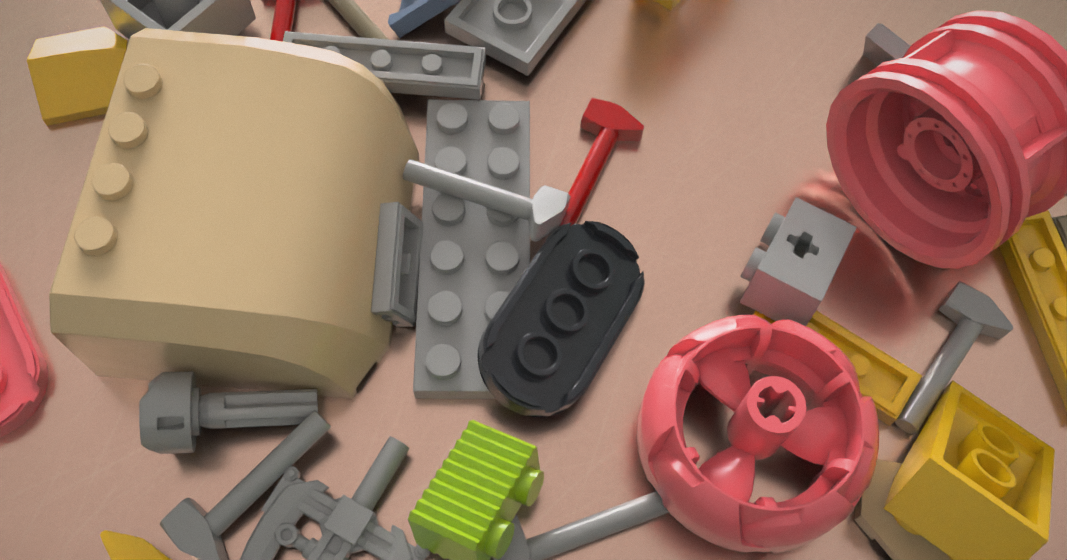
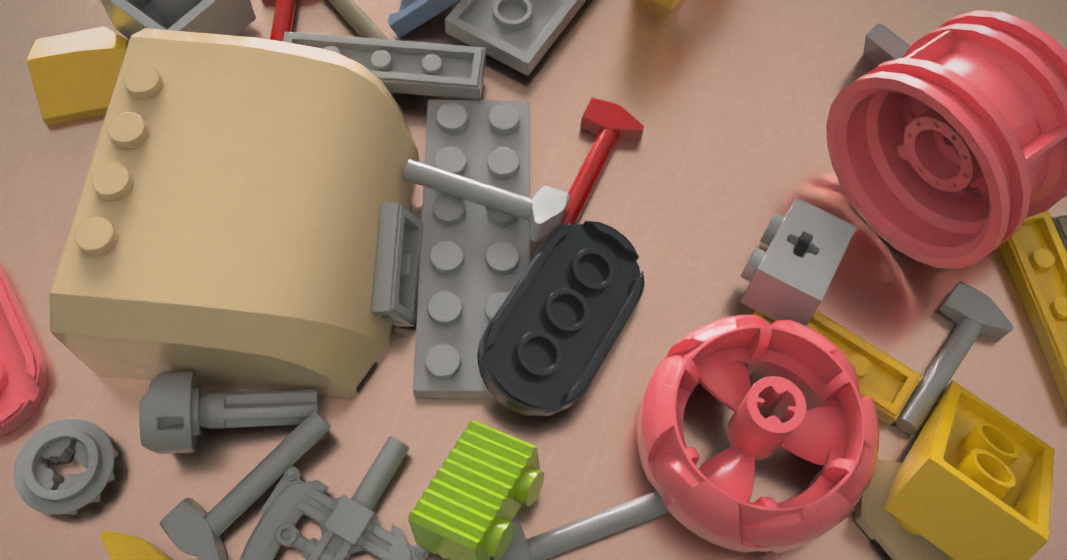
(57, 443): none -> light grey gear

